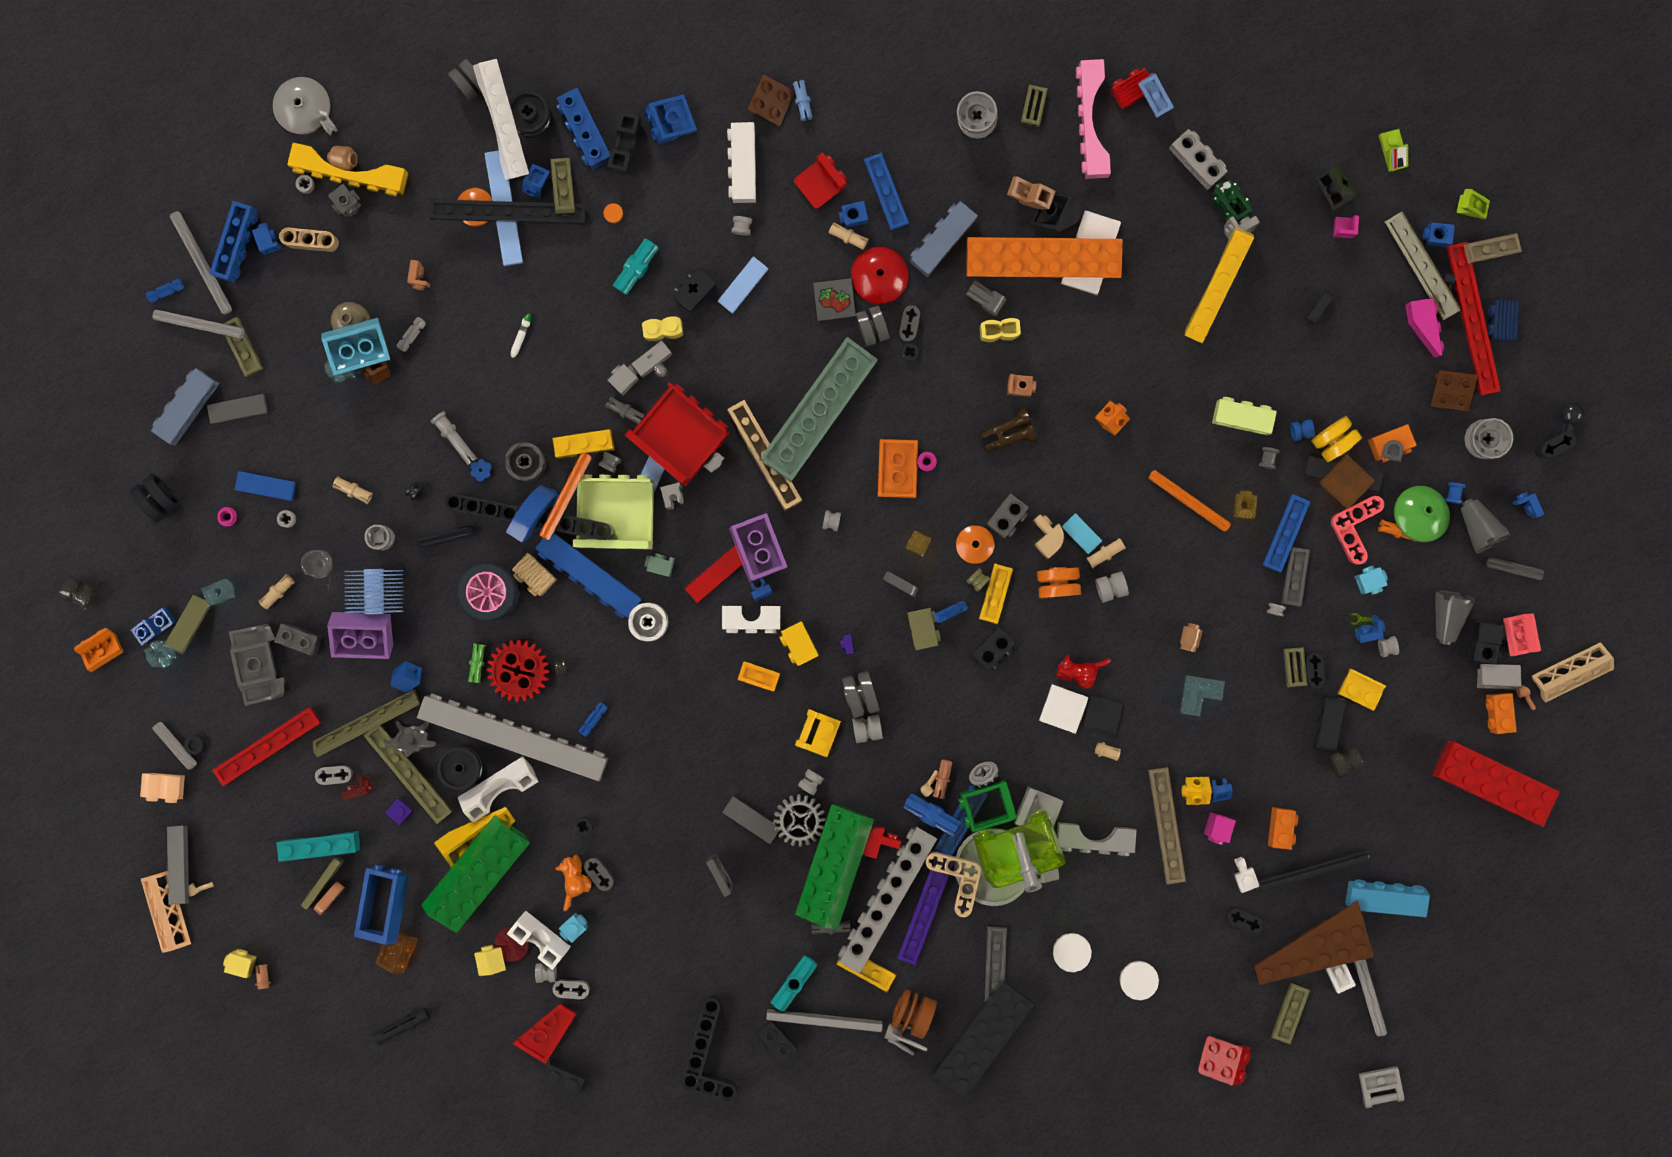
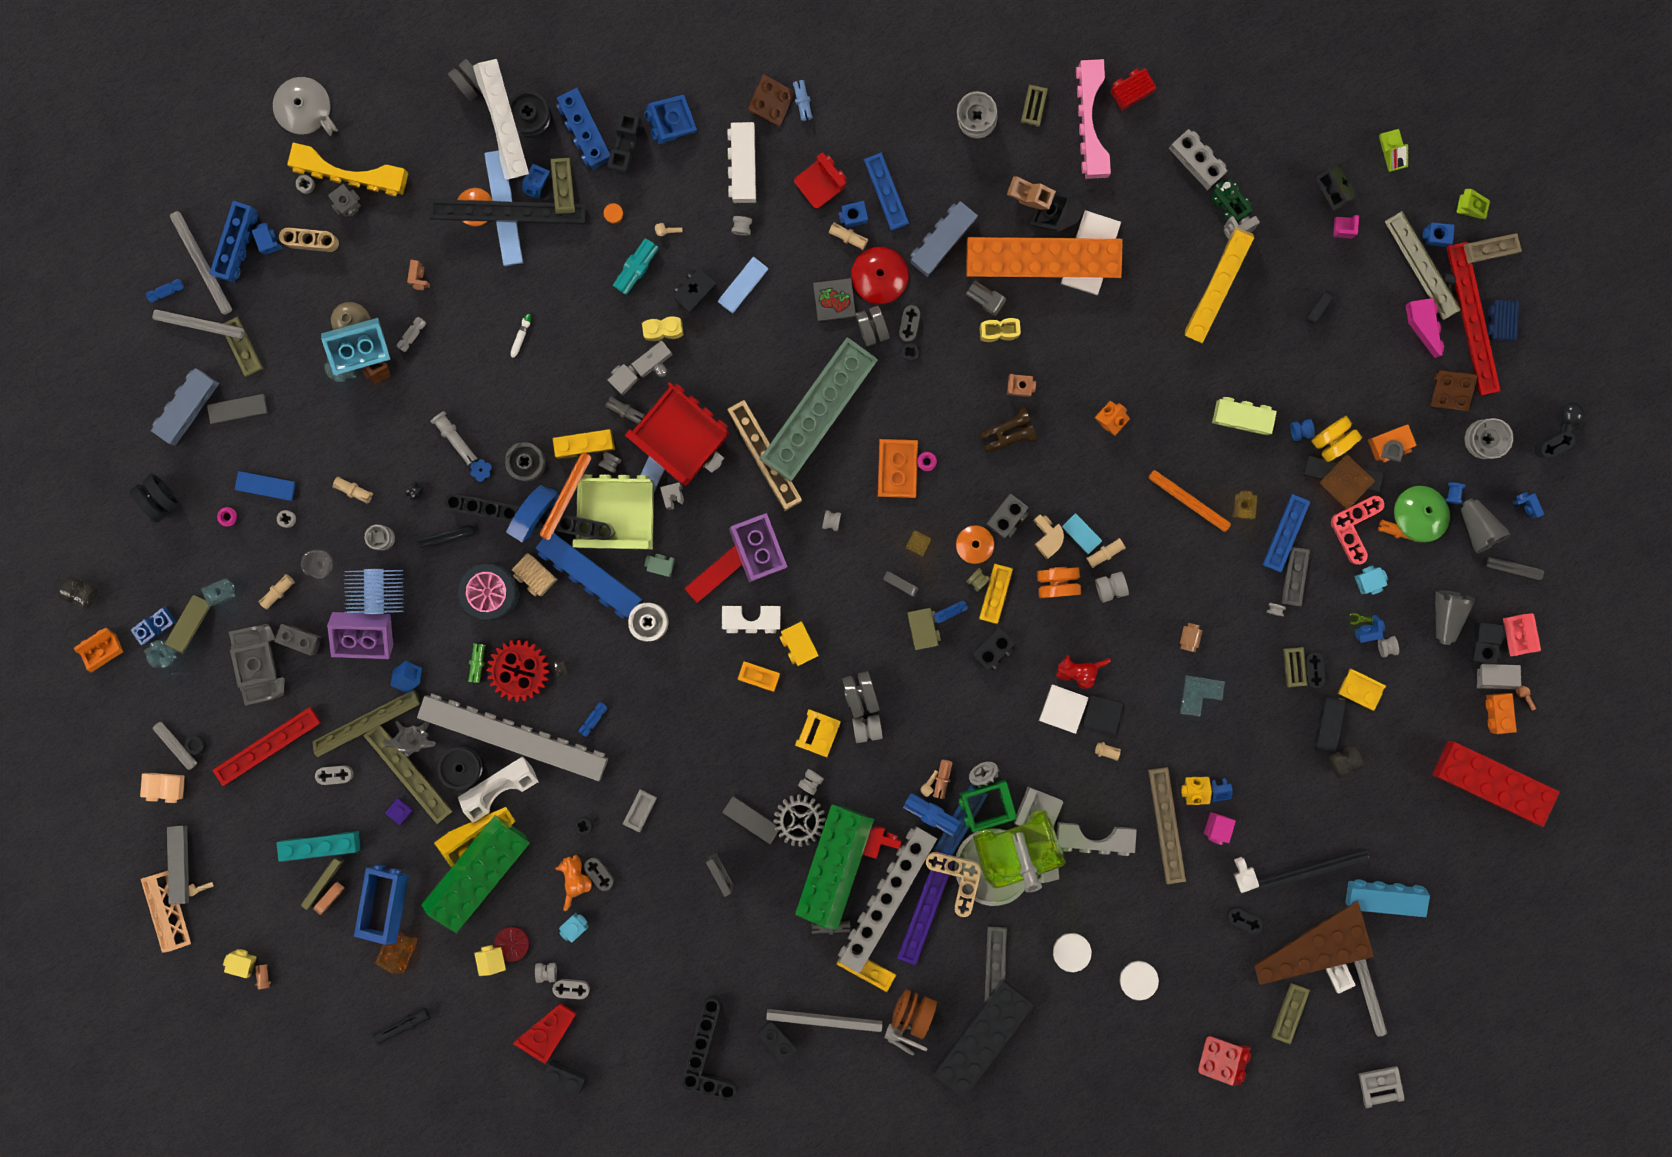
(342, 157): medium nougat head -> none
(354, 791): clear red bracket -> none
(531, 930): white arch -> none
(639, 810): none -> light grey tile
(661, 230): none -> tan hand
(762, 591): blue tile -> none
(786, 992): teal piece -> none
(846, 644): dark purple plate -> none
(1155, 95): medium blue panel -> none
(1269, 458): dark grey bush -> none
(1282, 828): orange brick -> none
(1580, 675): tan fence -> none

